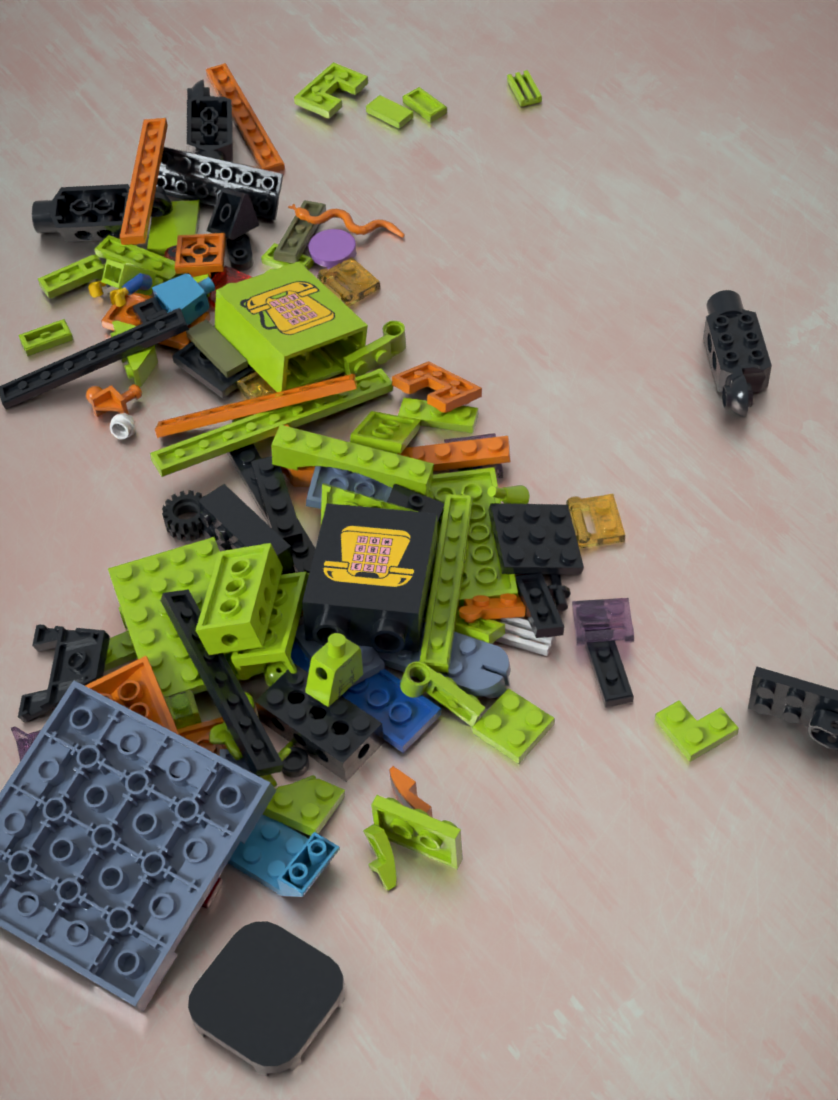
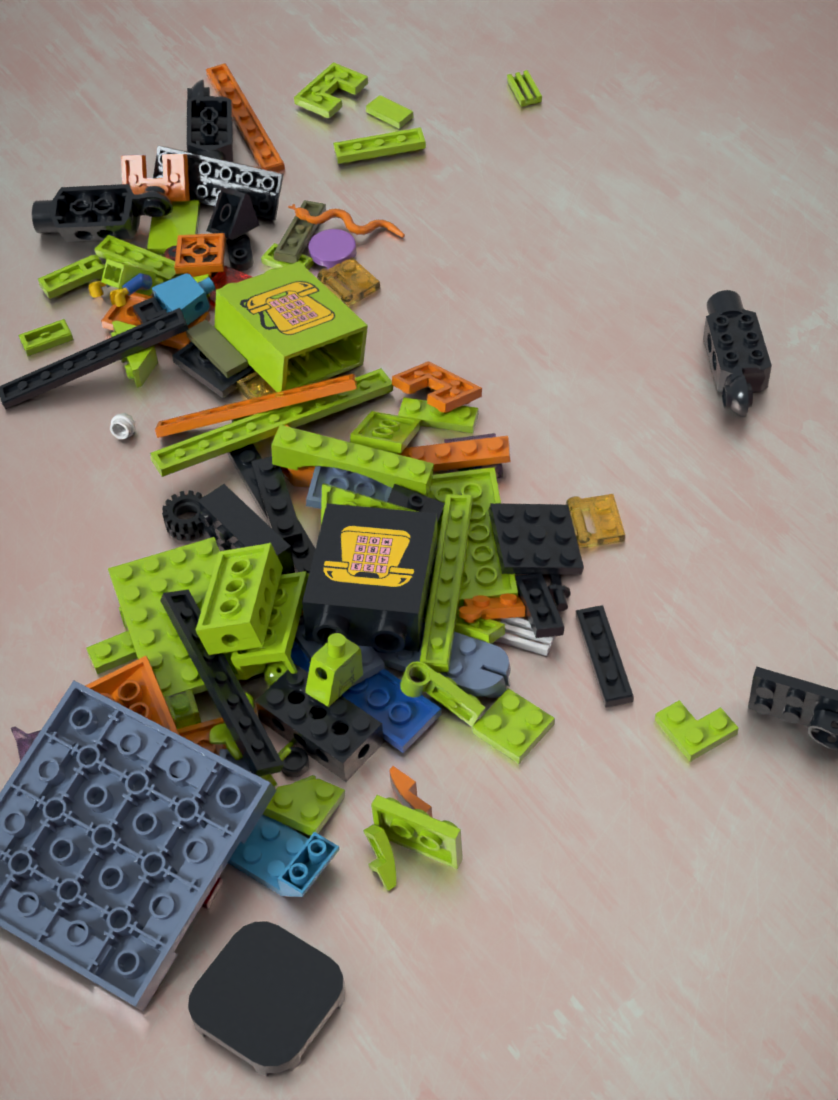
(77, 657): black wing -> none
(110, 399): orange piece -> none
(144, 182): orange plate -> none
(174, 179): none -> plate
(378, 351): lime plate -> none
(379, 145): none -> lime plate
(424, 104): lime tile -> none
(510, 495): lime cone -> none
(602, 615): clear purple plate -> none

